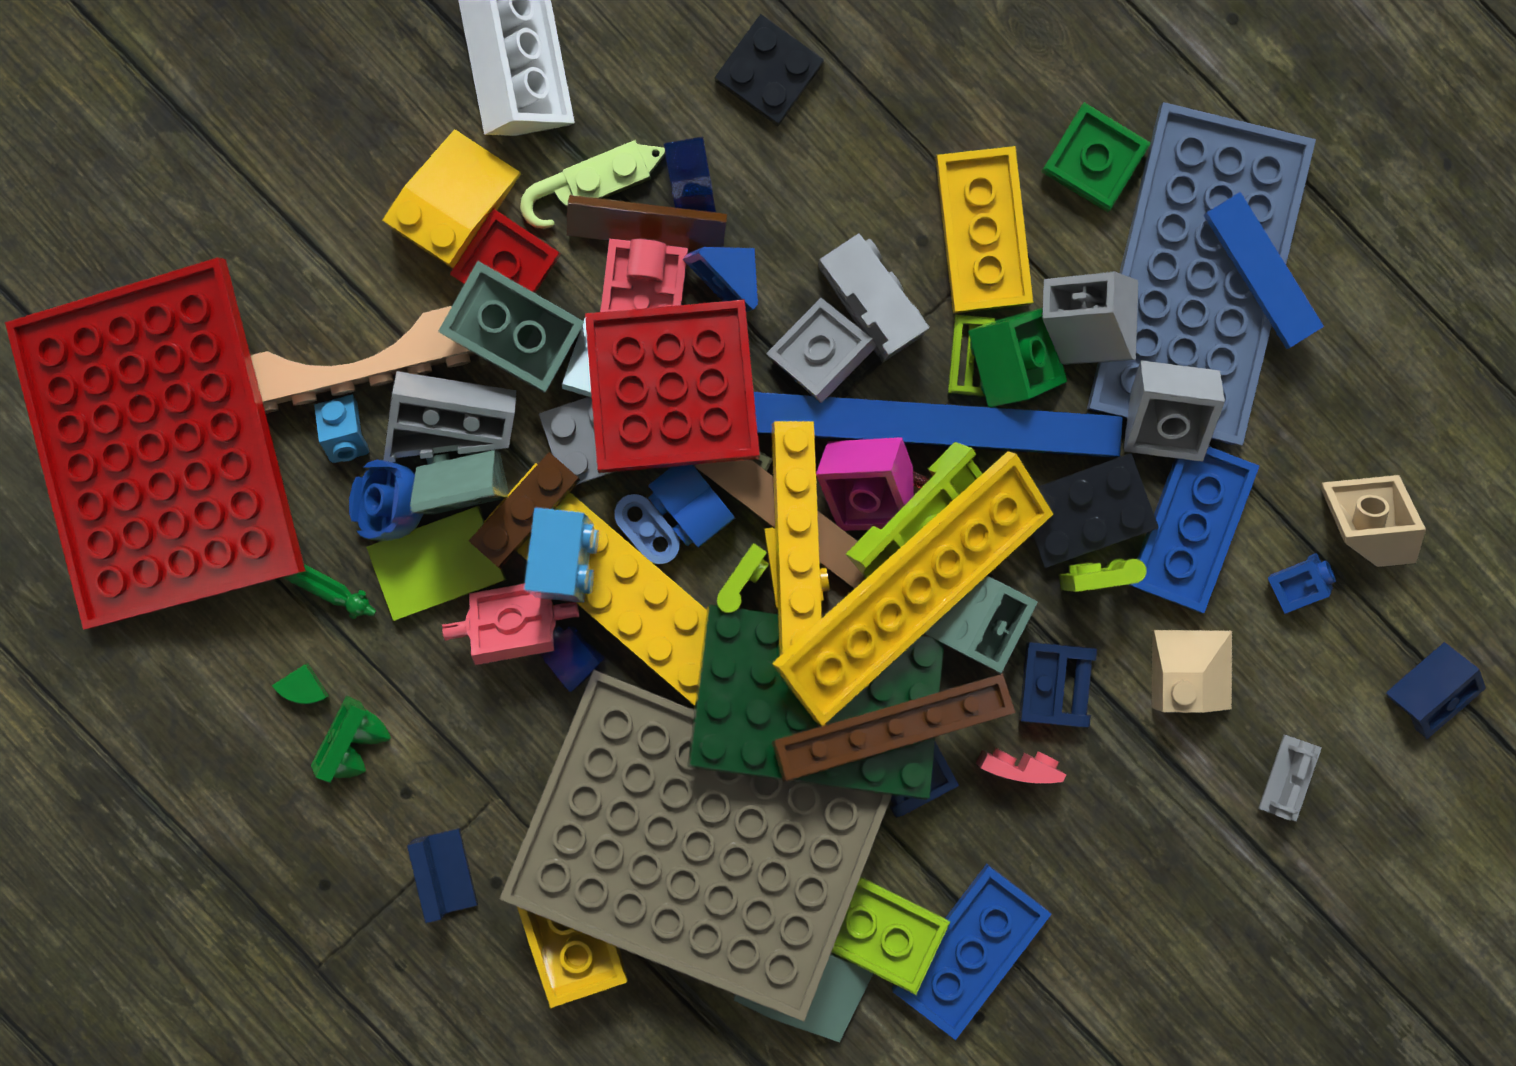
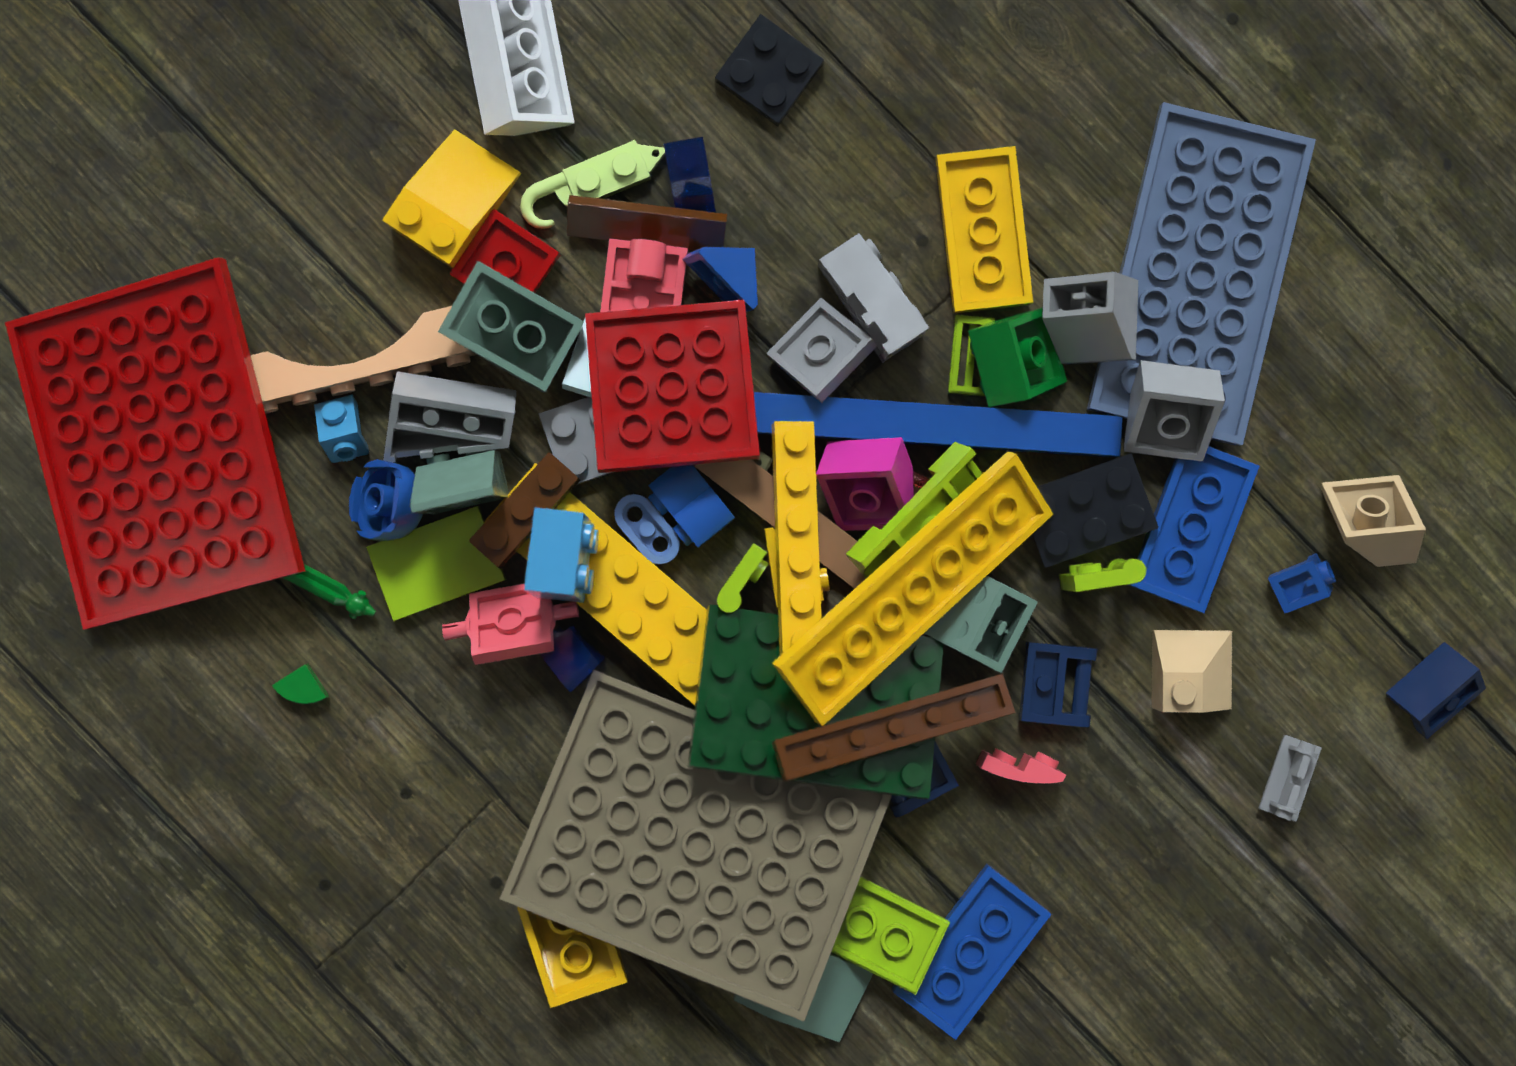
(350, 725): green tile -> none
(442, 874): dark blue panel -> none
(1095, 157): green plate -> none
(1263, 270): blue tile -> none

